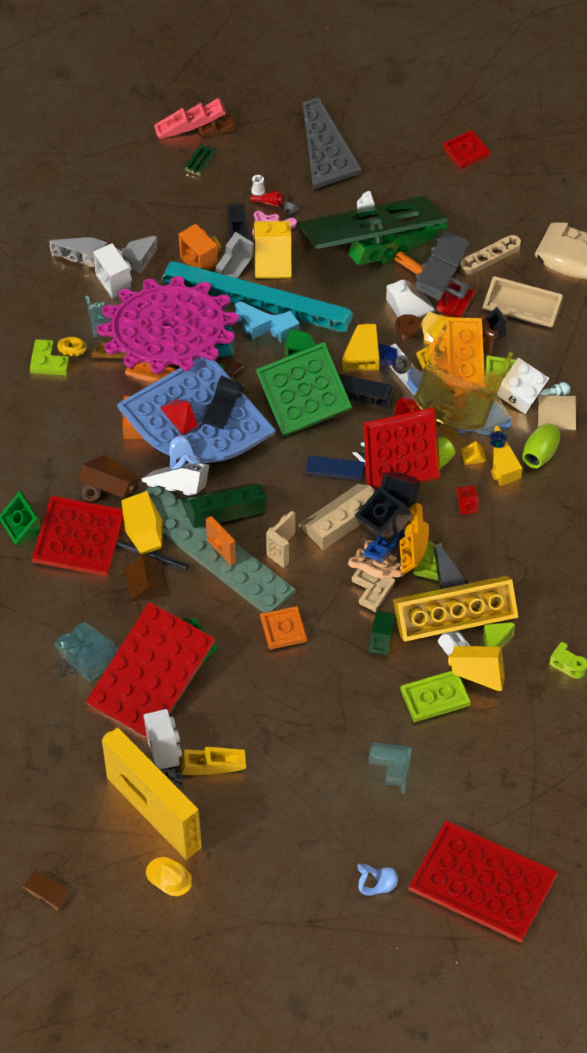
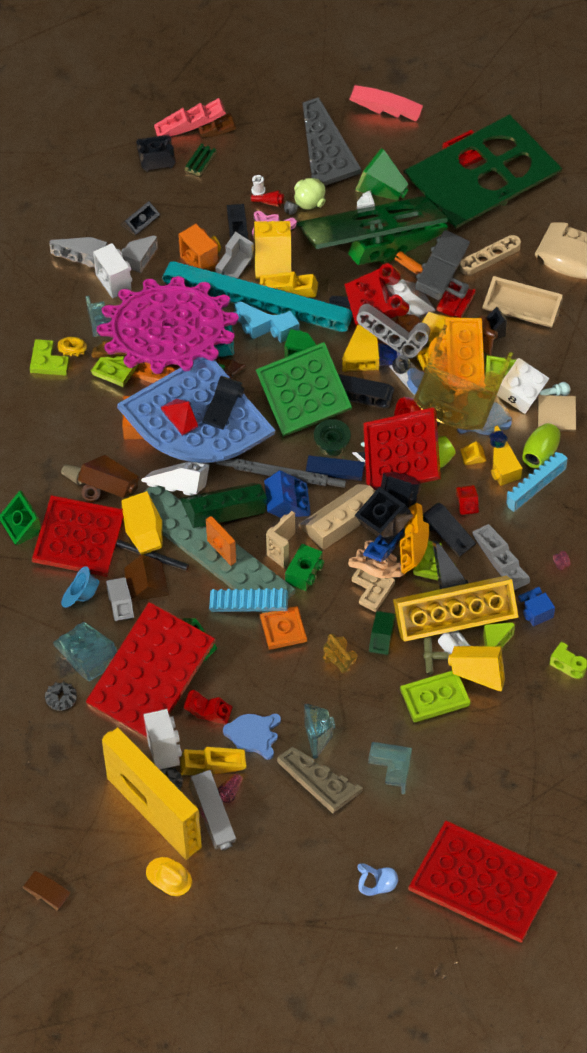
(66, 701): none -> dark grey gear
(72, 473): none -> dark tan cone
(81, 588): none -> dark azure piece
(113, 370): none -> lime wing
(120, 598): none -> light grey slope
(141, 218): none -> black slope
(156, 152): none -> black slope
(181, 449): light blue piece -> none
(212, 710): none -> red slope
(212, 810): none -> light grey slope
(230, 788): none -> clear pink cone
(248, 600): none -> medium azure gear
(254, 733): none -> medium blue tile
(269, 470): none -> dark grey axle
(286, 495): none -> blue slope
(289, 282): none -> yellow slope
(304, 557): none -> green brick
(309, 193): none -> yellowish green plant
(318, 728): none -> clear light blue slope
(319, 780): none -> dark tan wing
(332, 436): none -> clear green piece
(336, 653): none -> clear yellow hips
(373, 290): none -> red piece
(383, 178): none -> green slope
(385, 101): none -> coral slope
(392, 328): none -> light grey beam
(429, 656): none -> olive piece
(448, 528): none -> black door
(457, 189): none -> dark green door
(499, 555): none -> light grey slope
(536, 481): none -> medium azure gear
(537, 608): none -> blue brick
(561, 560): none -> clear pink bush

